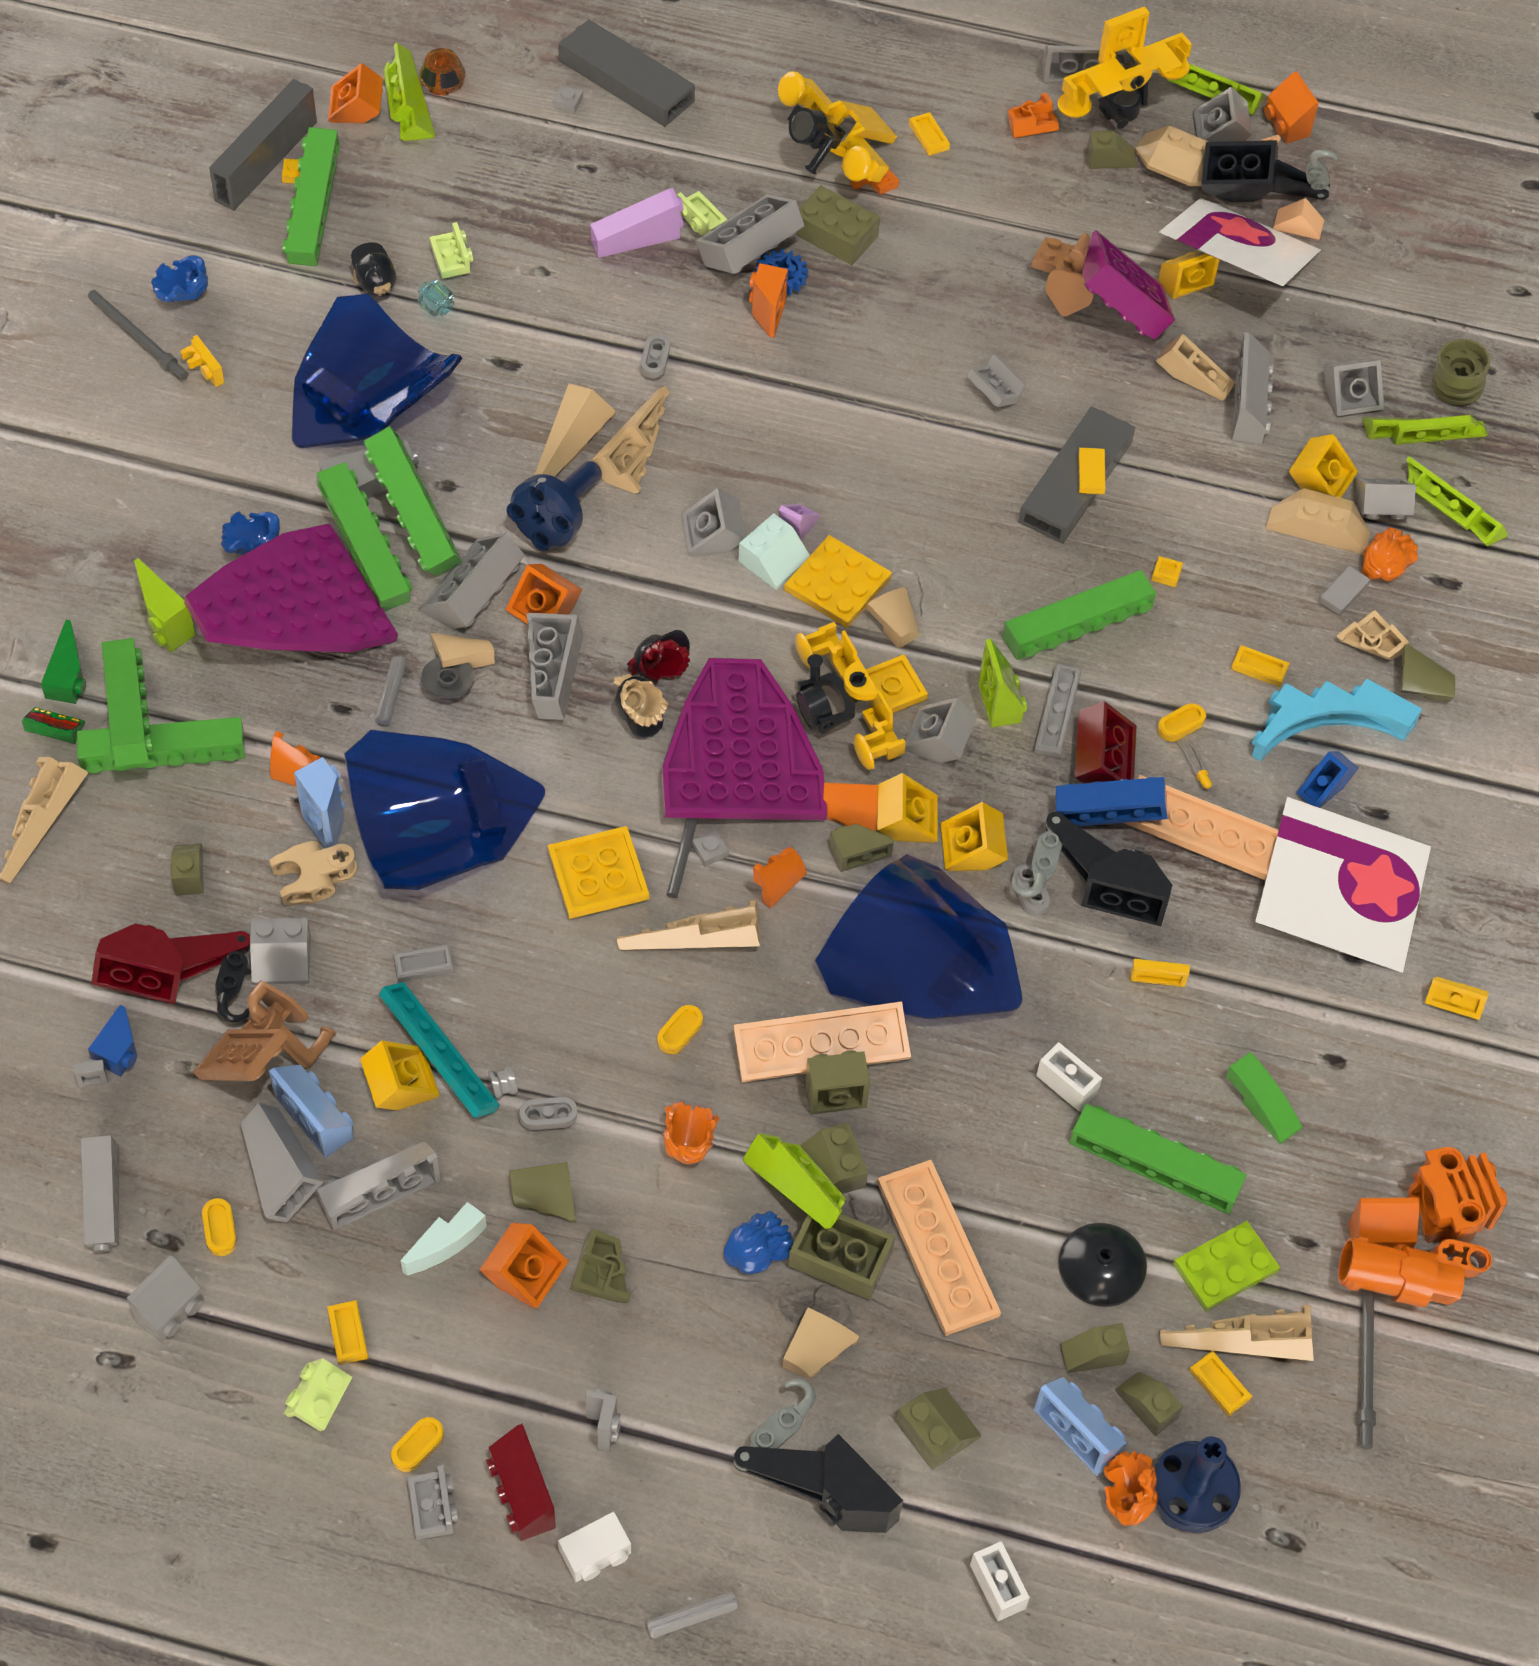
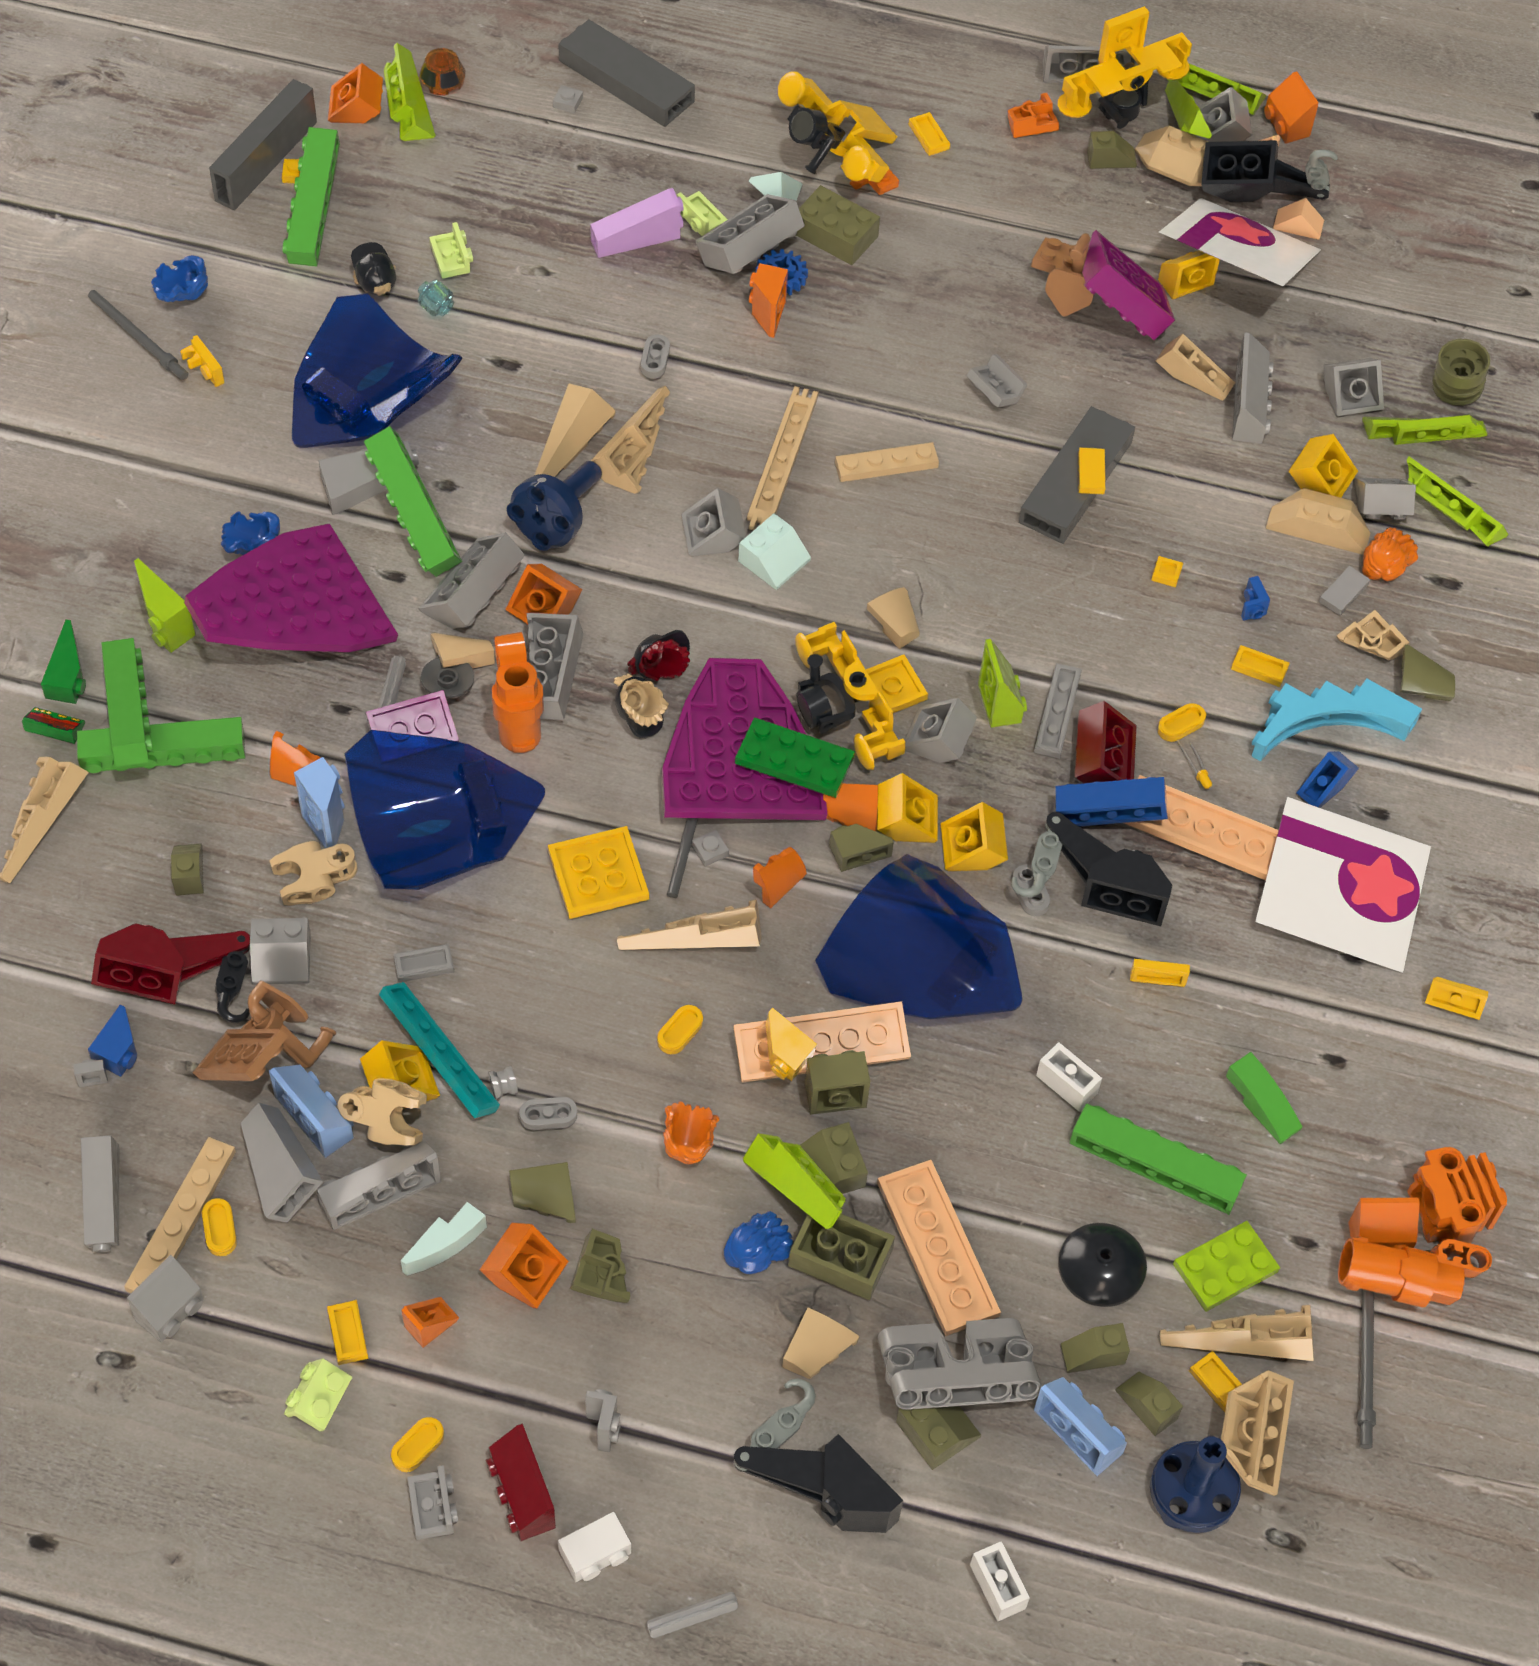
(184, 1209): none -> tan plate
(363, 536): bright green brick -> none
(382, 1110): none -> tan piece
(419, 716): none -> plate
(428, 1319): none -> orange slope
(516, 695): none -> orange piece
(777, 185): none -> light aqua slope
(782, 456): none -> tan hinge
(787, 1046): none -> yellow slope
(795, 757): none -> green plate
(799, 517): lavender slope -> none
(838, 581): yellow plate -> none
(886, 462): none -> tan plate
(993, 1368): none -> light grey connector
(1079, 615): bright green brick -> none
(1133, 1488): orange hair -> none
(1186, 110): none -> lime wedge
(1256, 600): none -> blue bracket
(1257, 1429): none -> tan wedge

